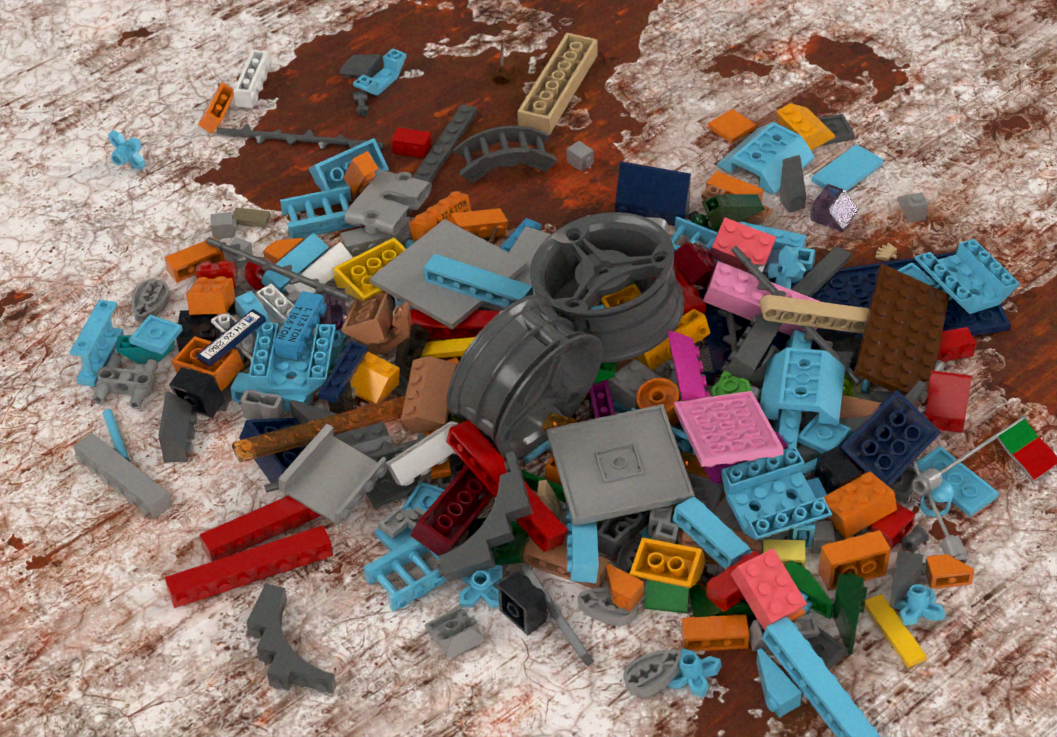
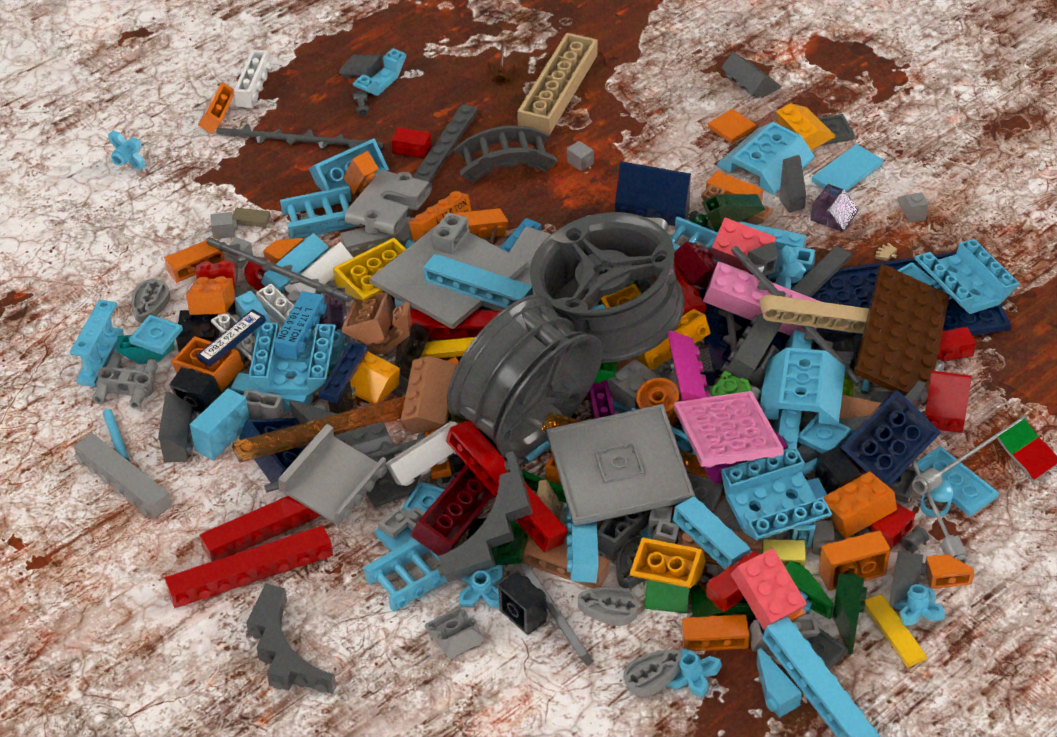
(219, 424): none -> medium azure brick
(450, 233): none -> light grey brick
(623, 588): orange slope -> none
(749, 76): none -> dark grey slope
(765, 255): none -> dark grey slope

